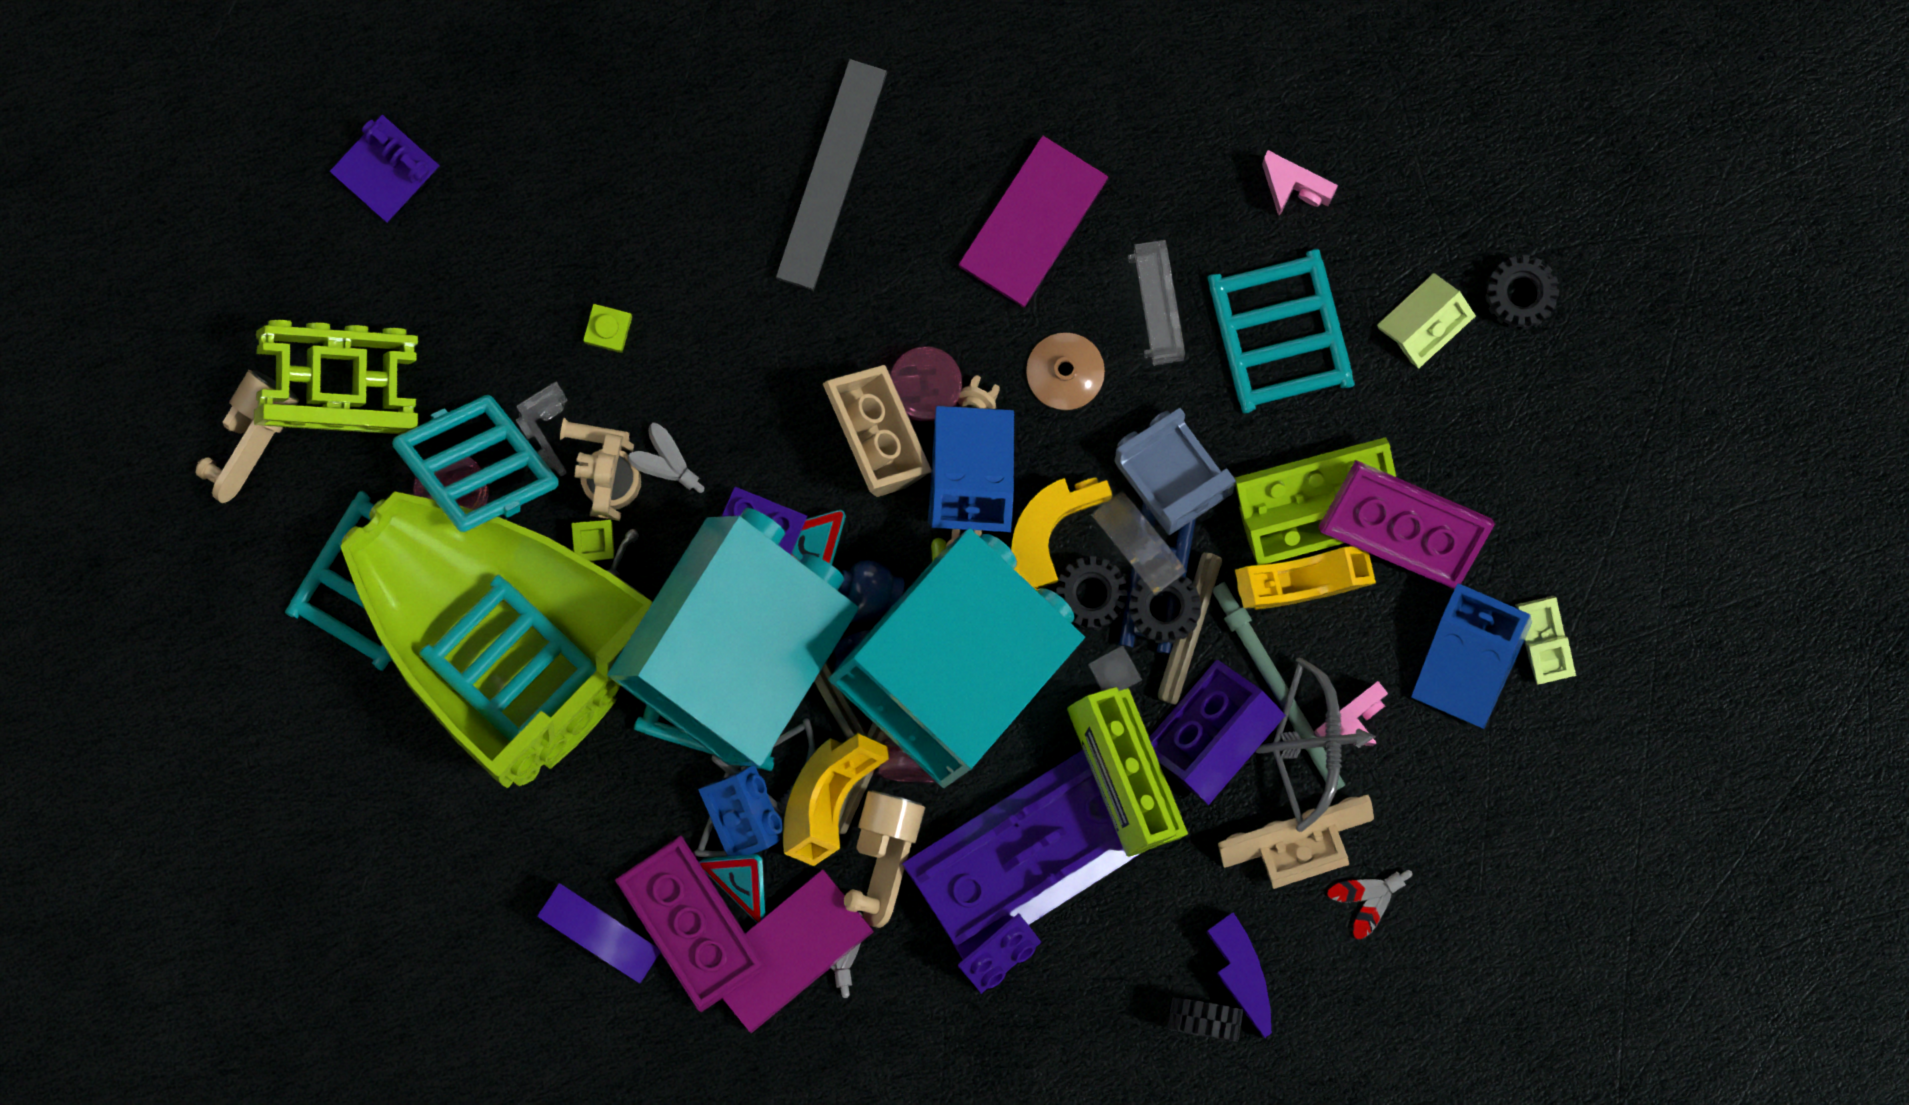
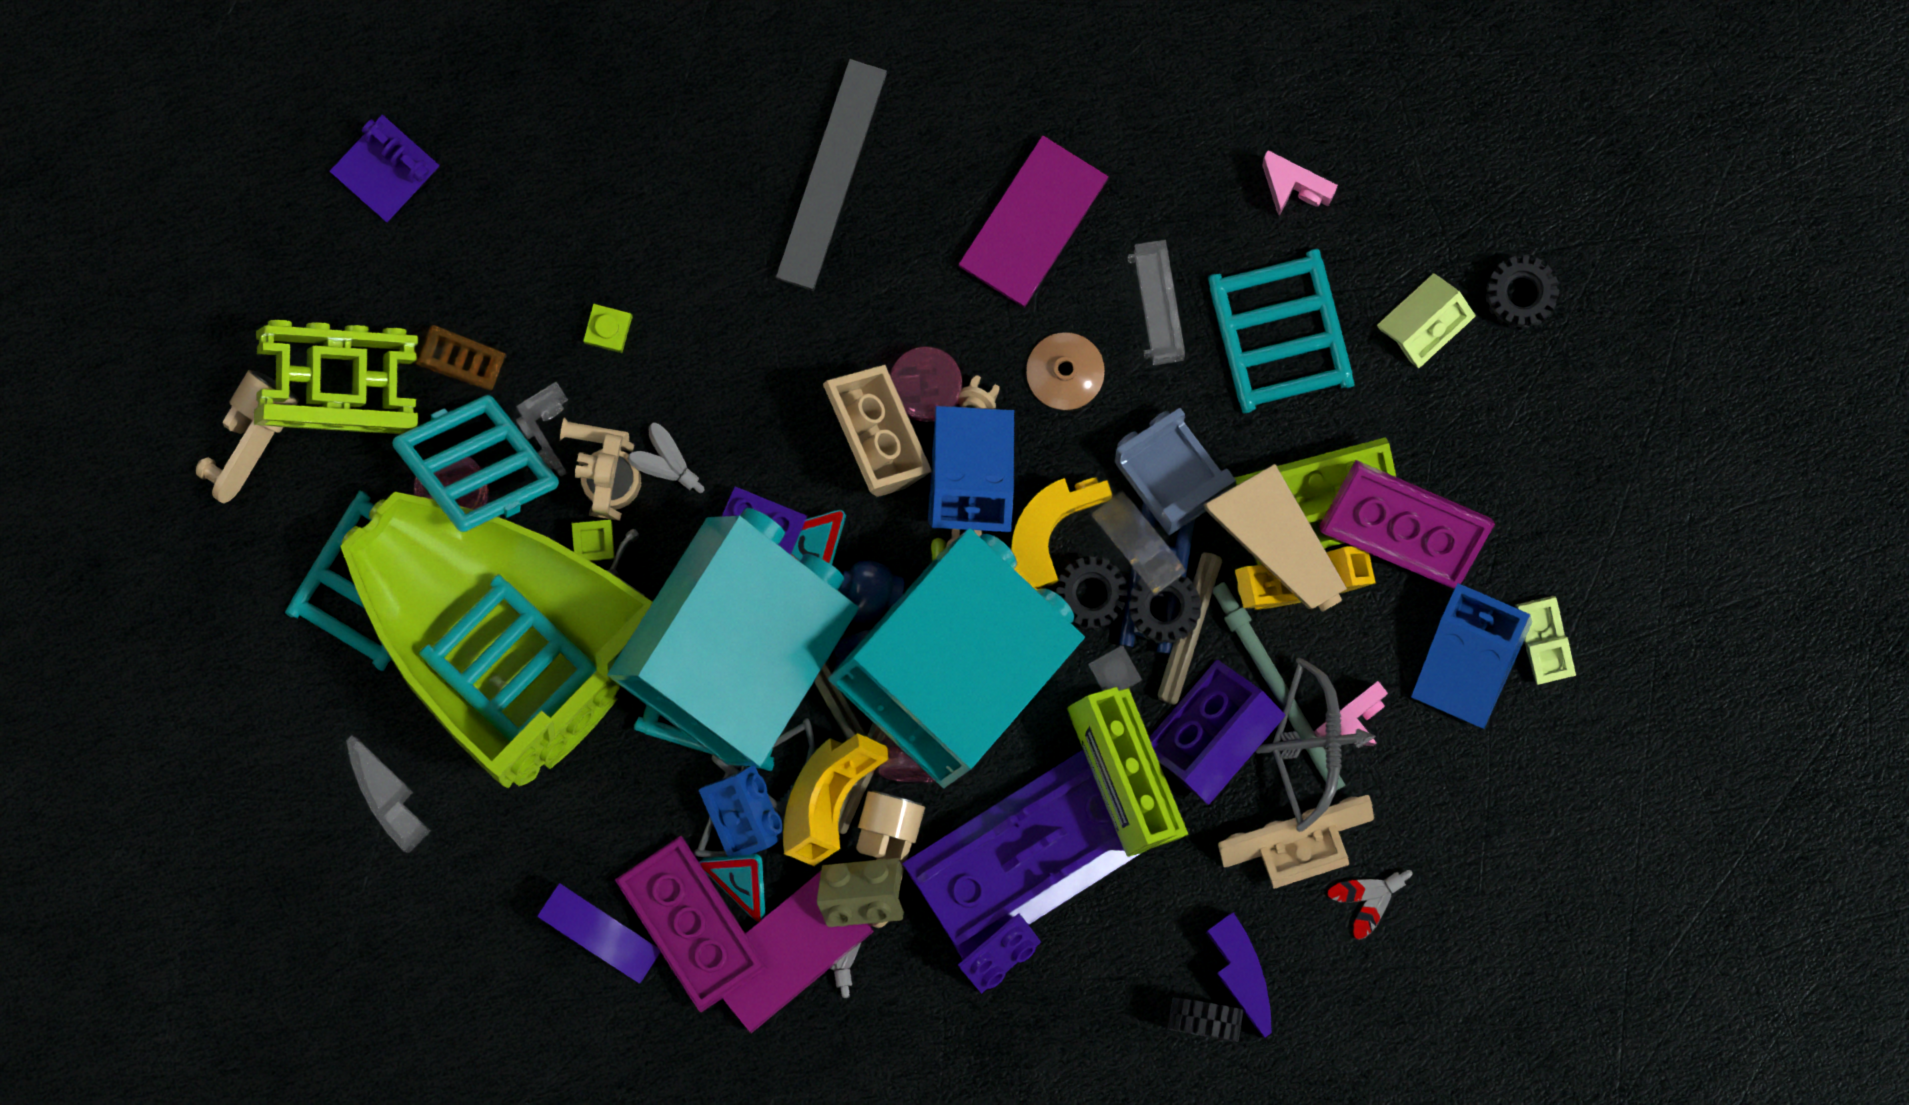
(386, 796): none -> clear slope
(451, 339): none -> clear orange slope
(860, 892): none -> olive bracket
(1277, 533): none -> tan slope

